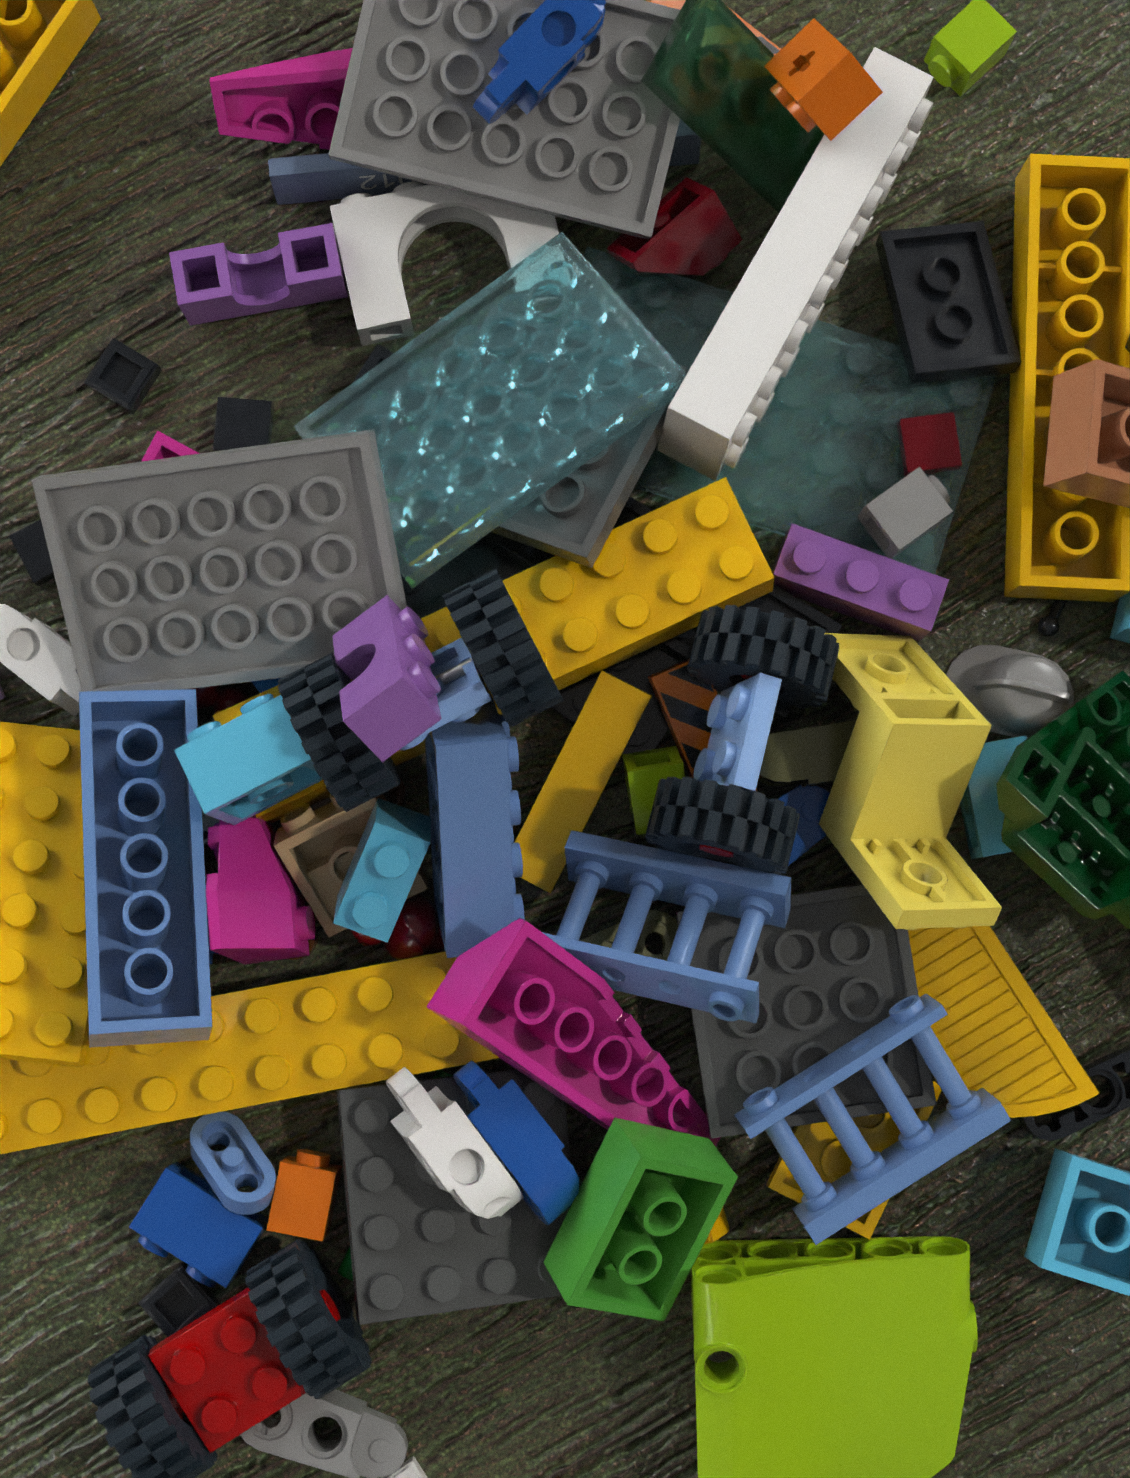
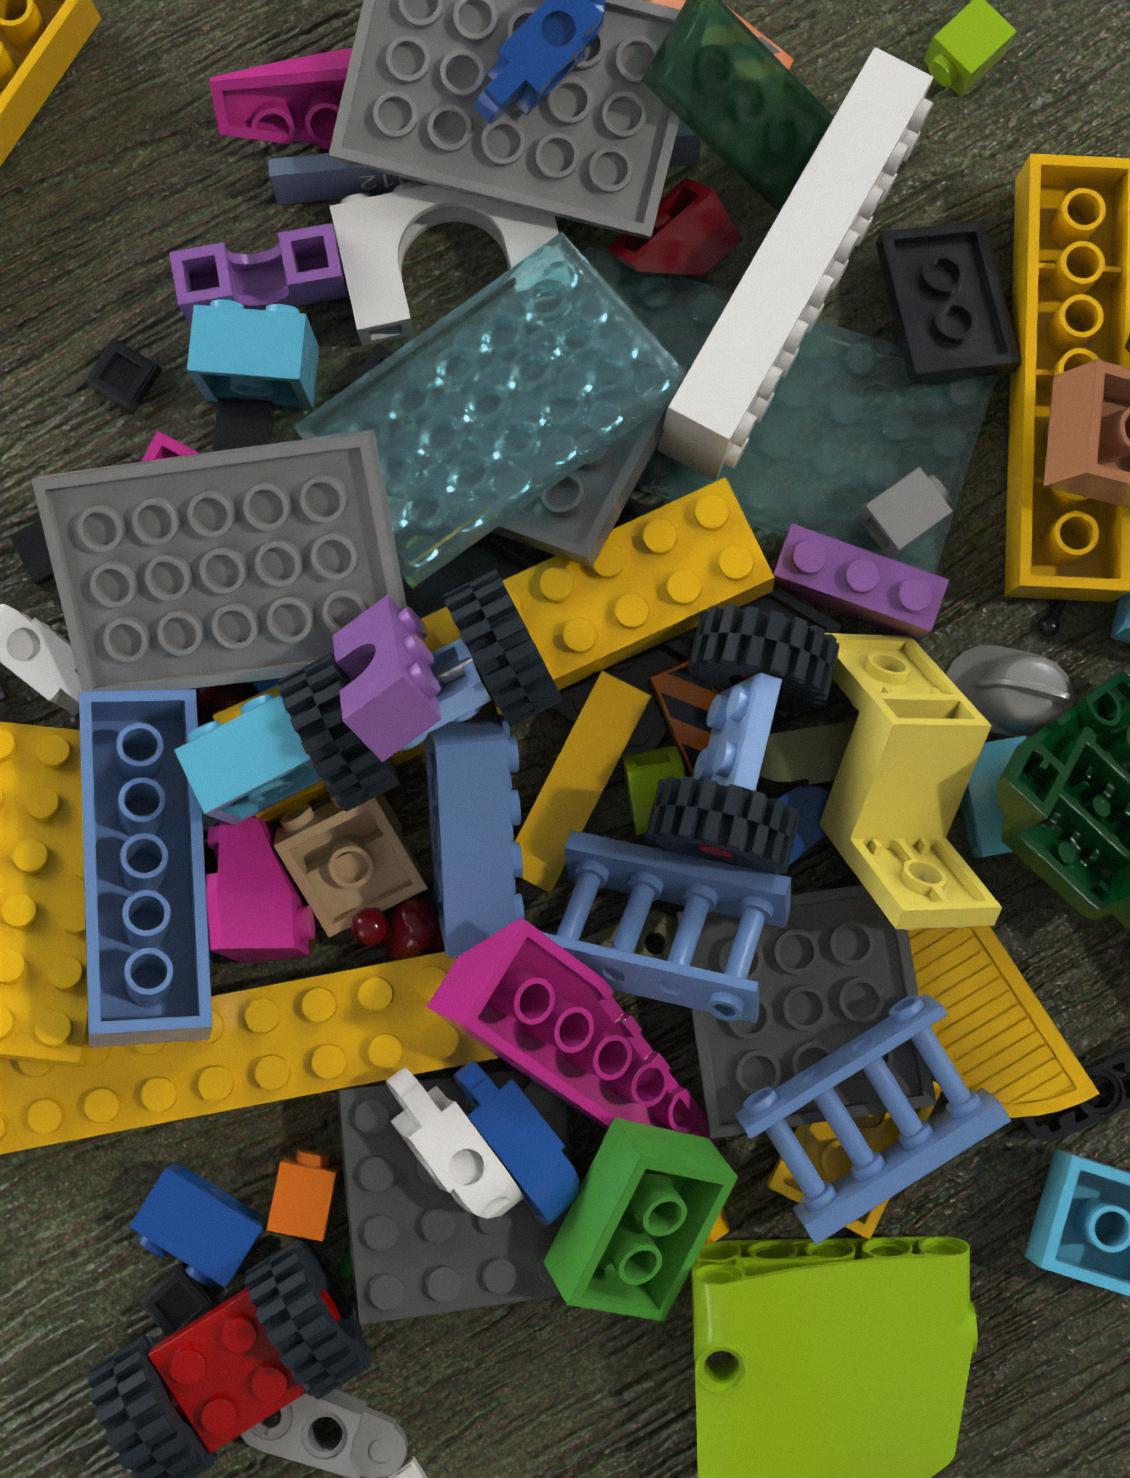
(234, 1167): medium blue plate -> none
(253, 353): none -> medium azure brick
(382, 870): medium azure brick -> none
(821, 81): orange brick -> none
(929, 443): dark red tile -> none

